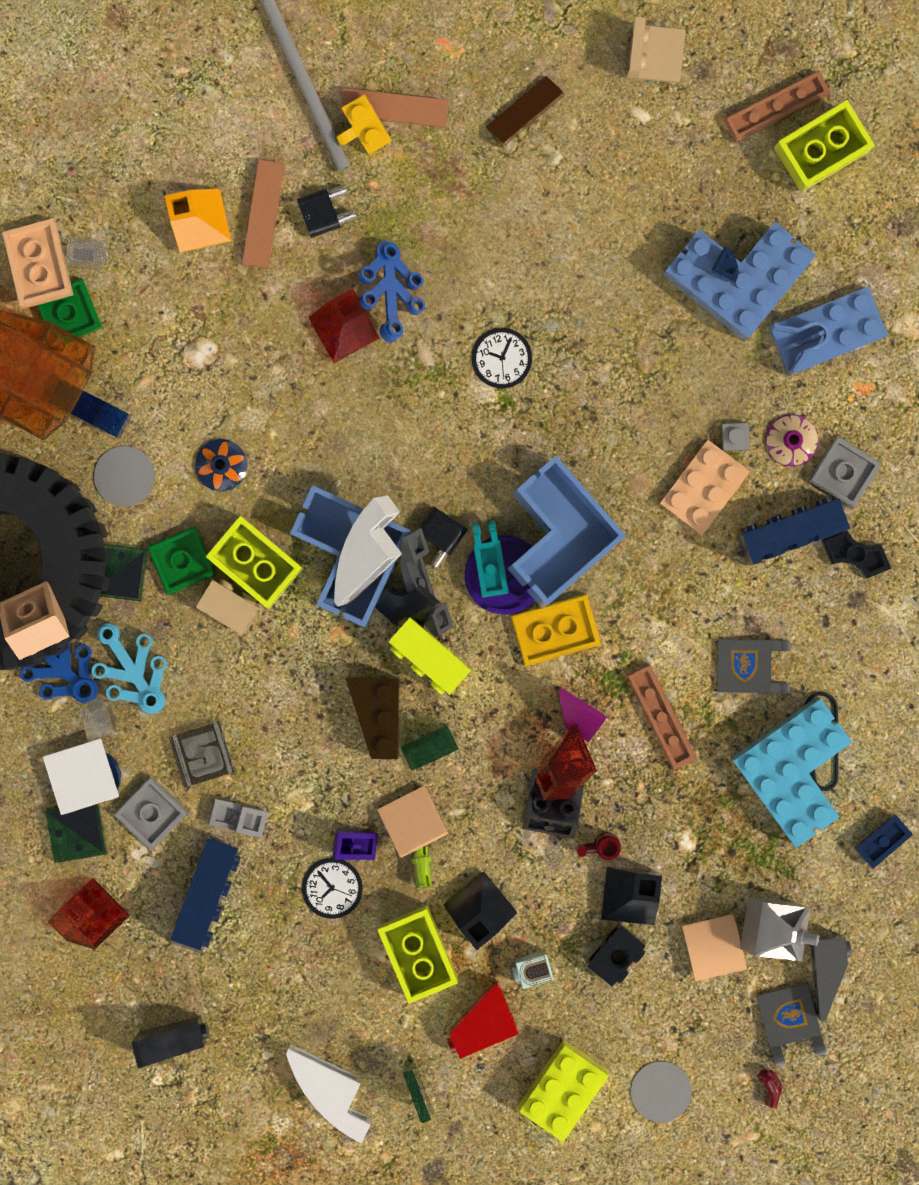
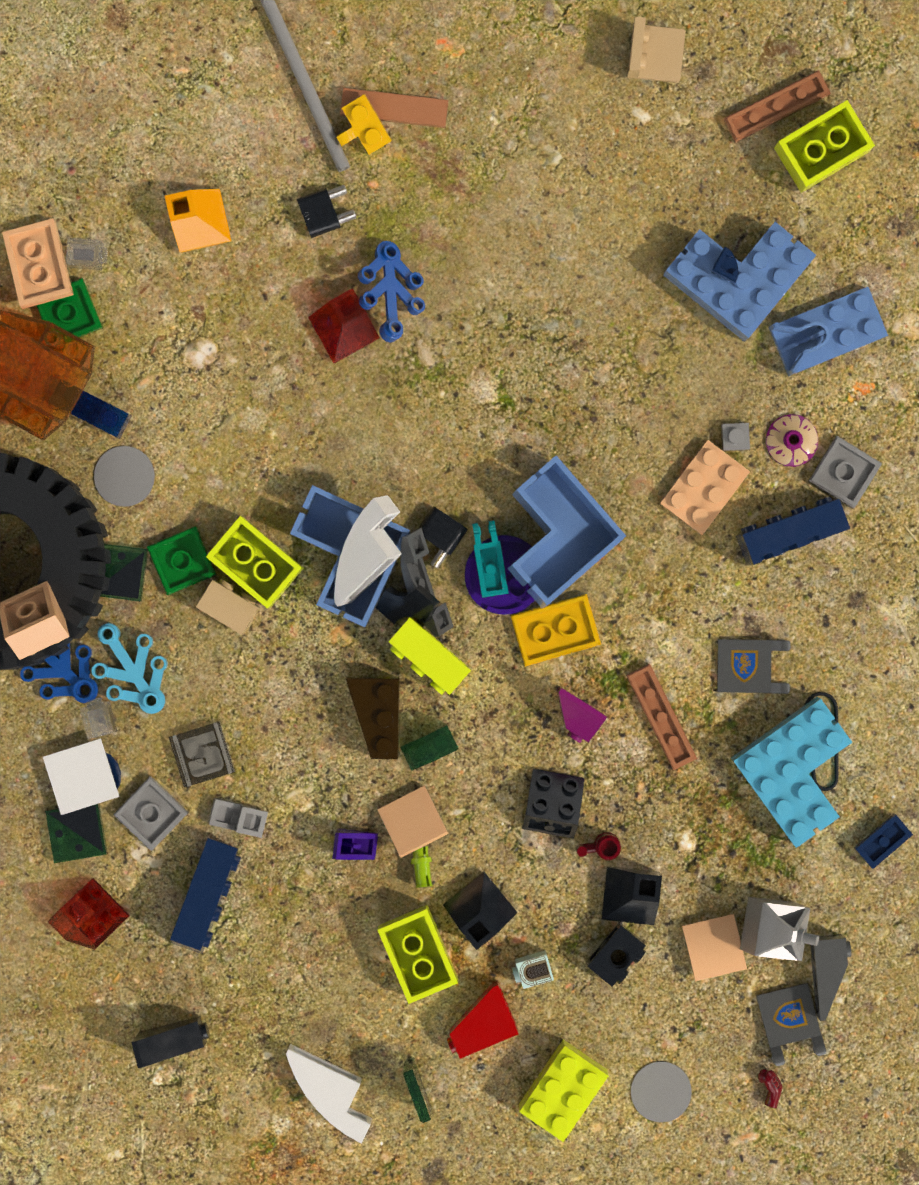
(230, 475): dark blue dish -> none
(263, 214): nougat tile -> none
(332, 888): sticker -> none
(501, 358): sticker -> none
(525, 111): reddish brown slope -> none
(565, 766): clear red slope -> none
(844, 549): black tile -> none

